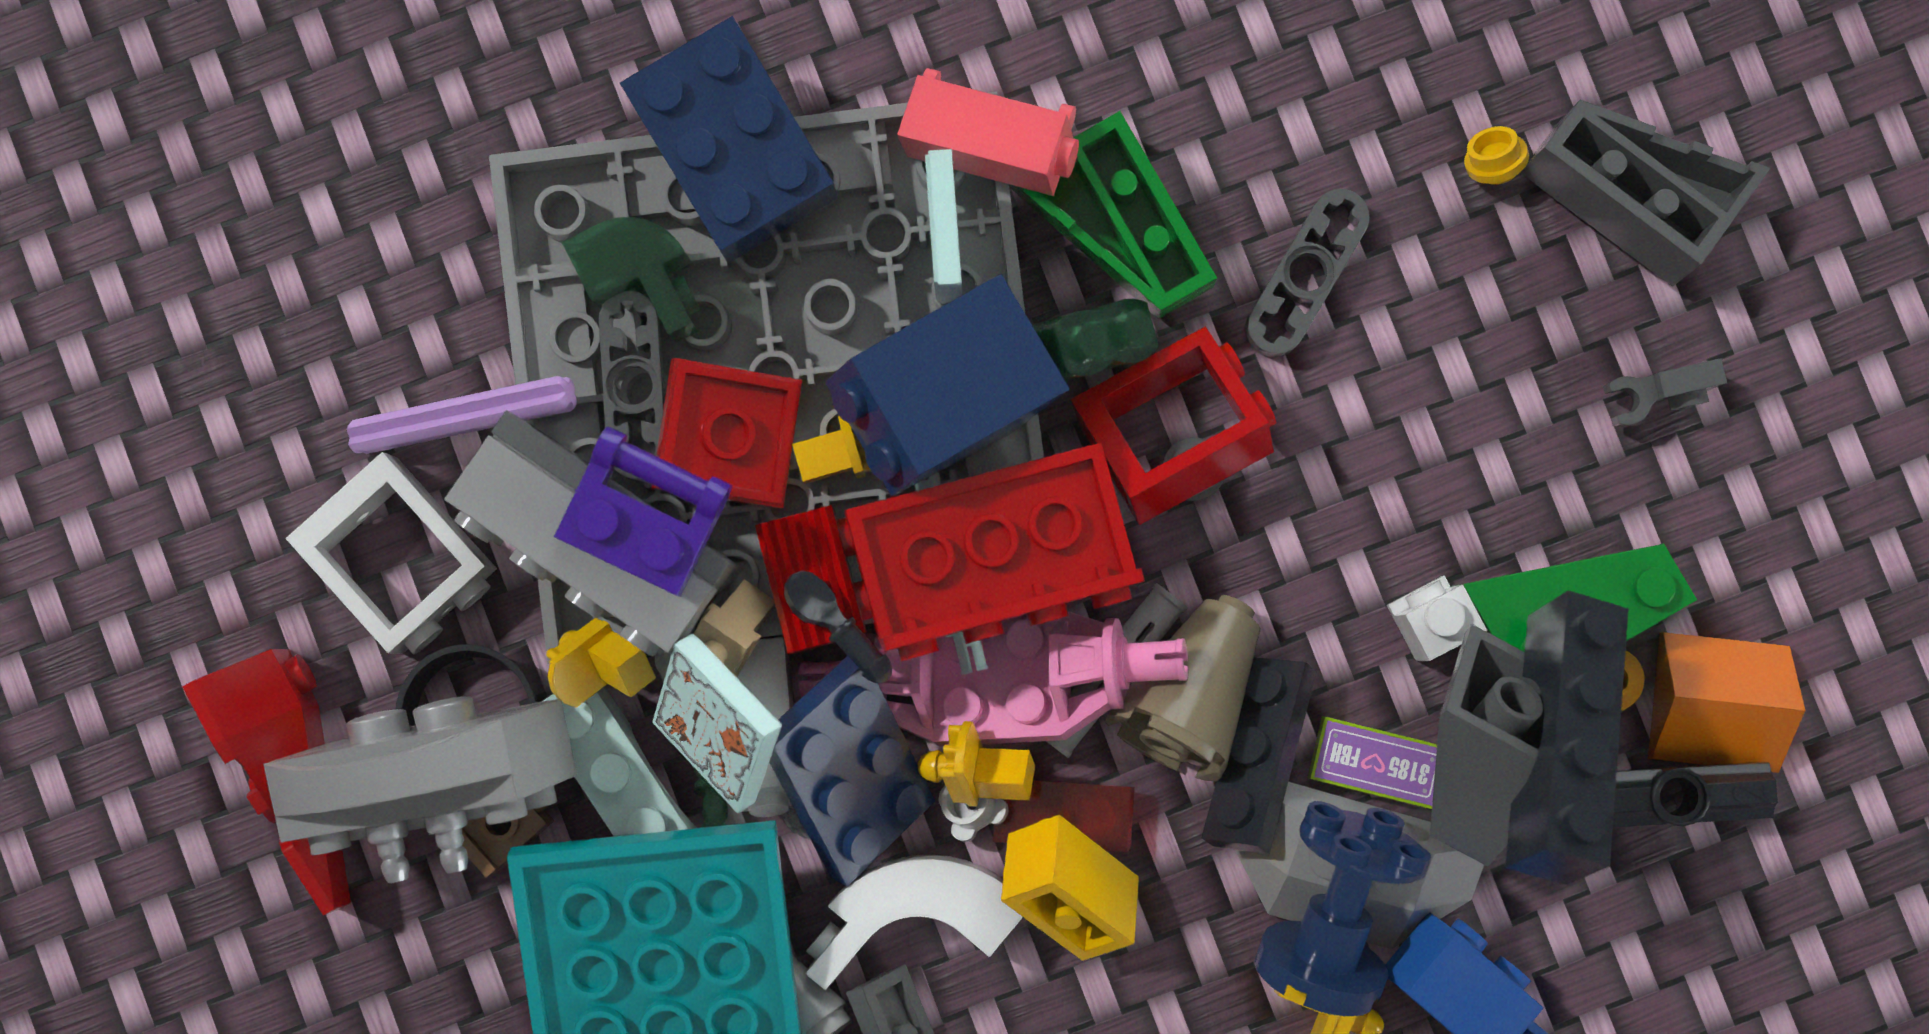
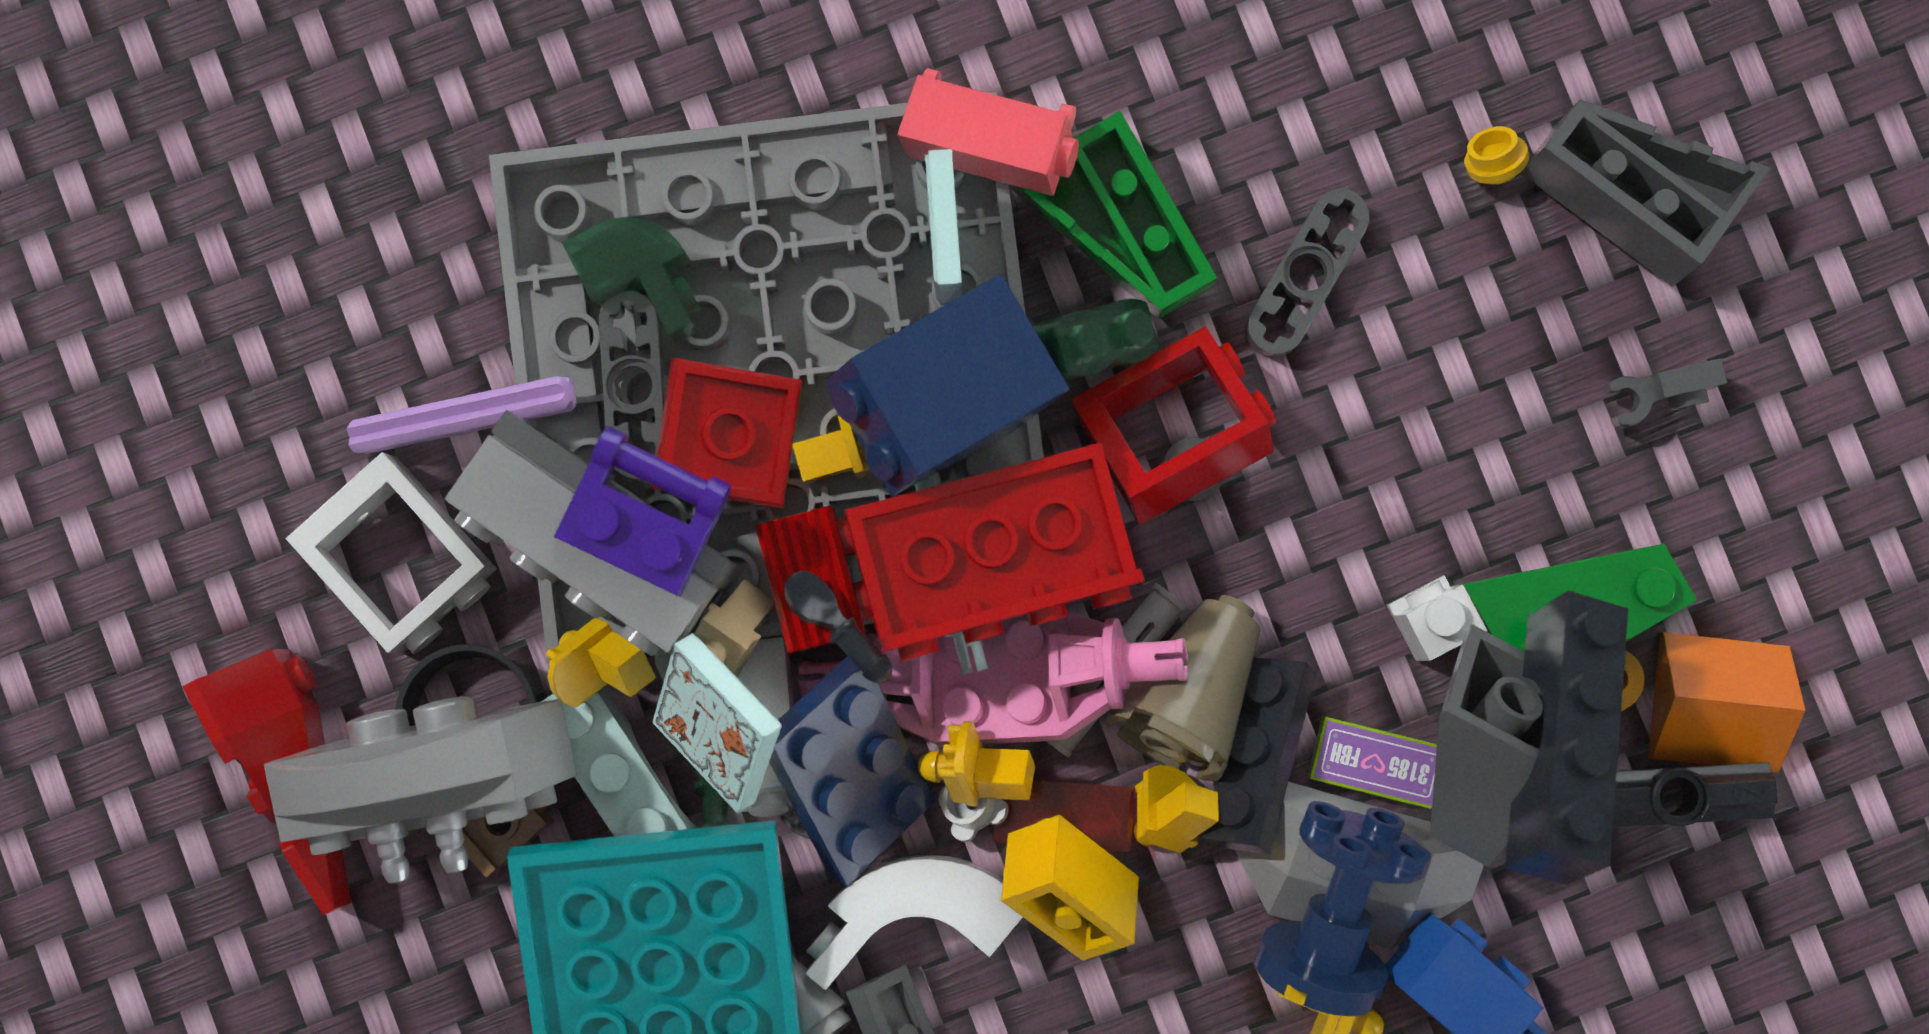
(730, 139): dark blue brick -> none
(1172, 809): none -> yellow piece

